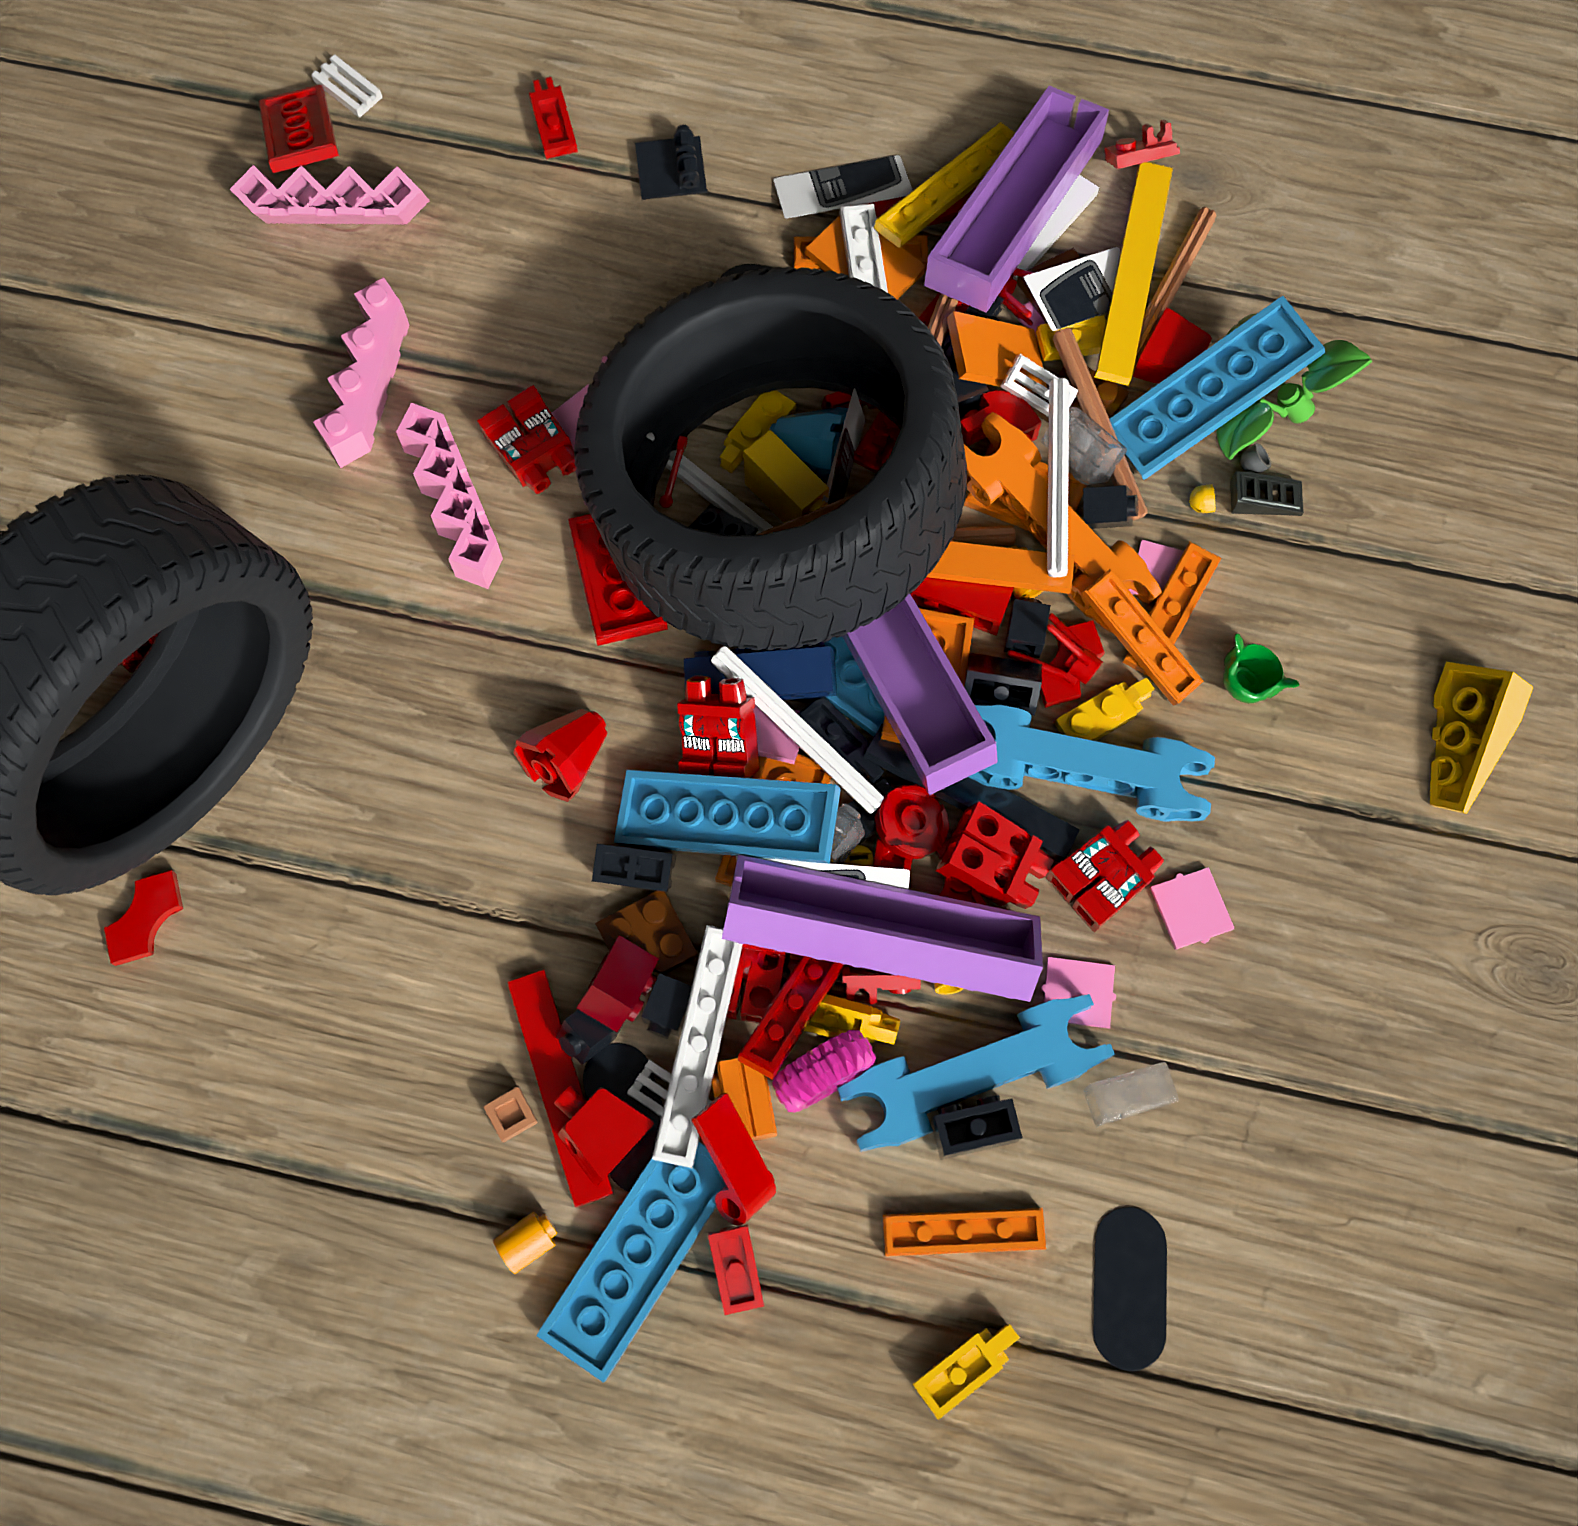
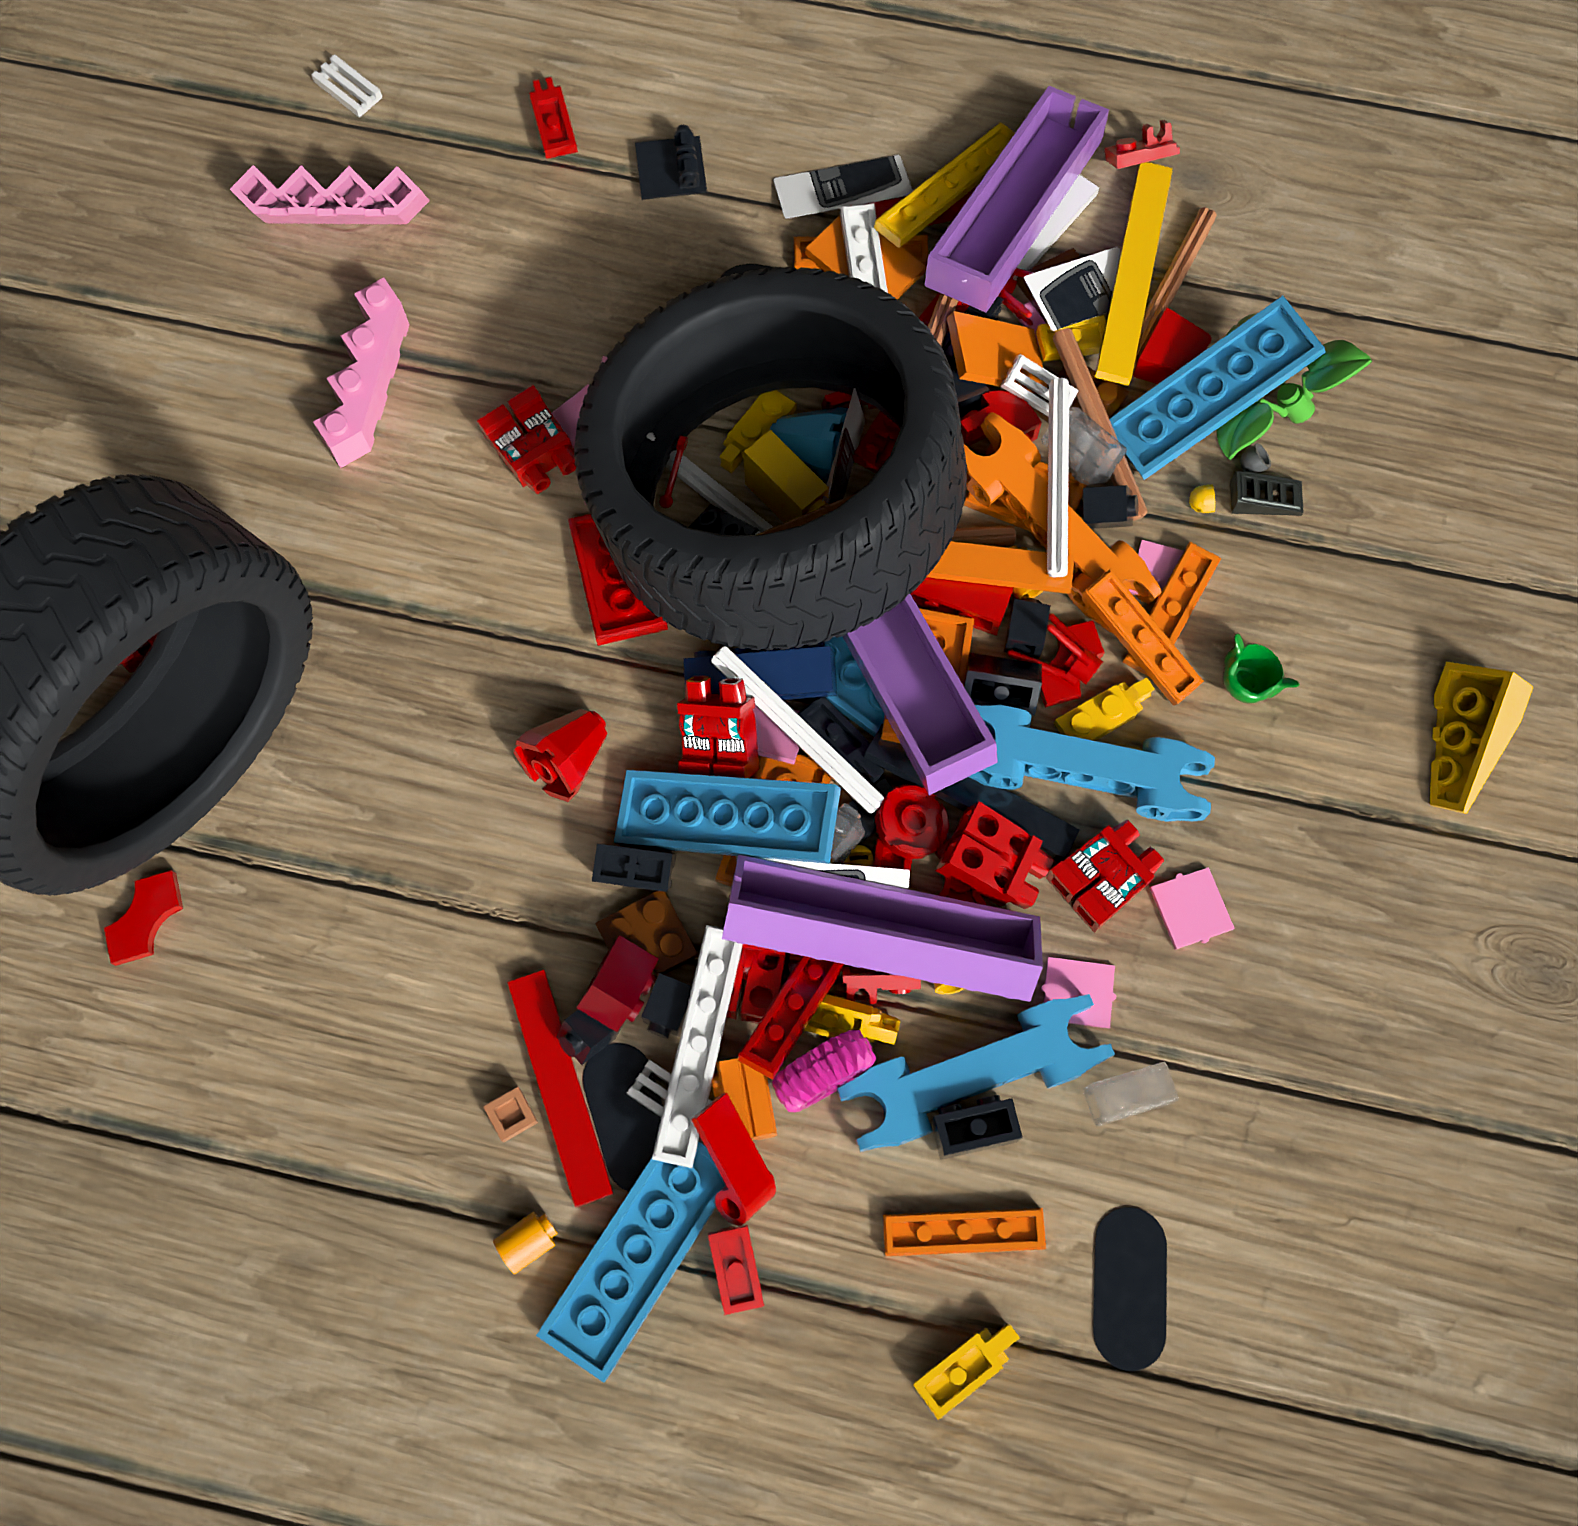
(297, 128): red tile -> none
(458, 508): bright pink brick -> none
(599, 1130): red torso -> none

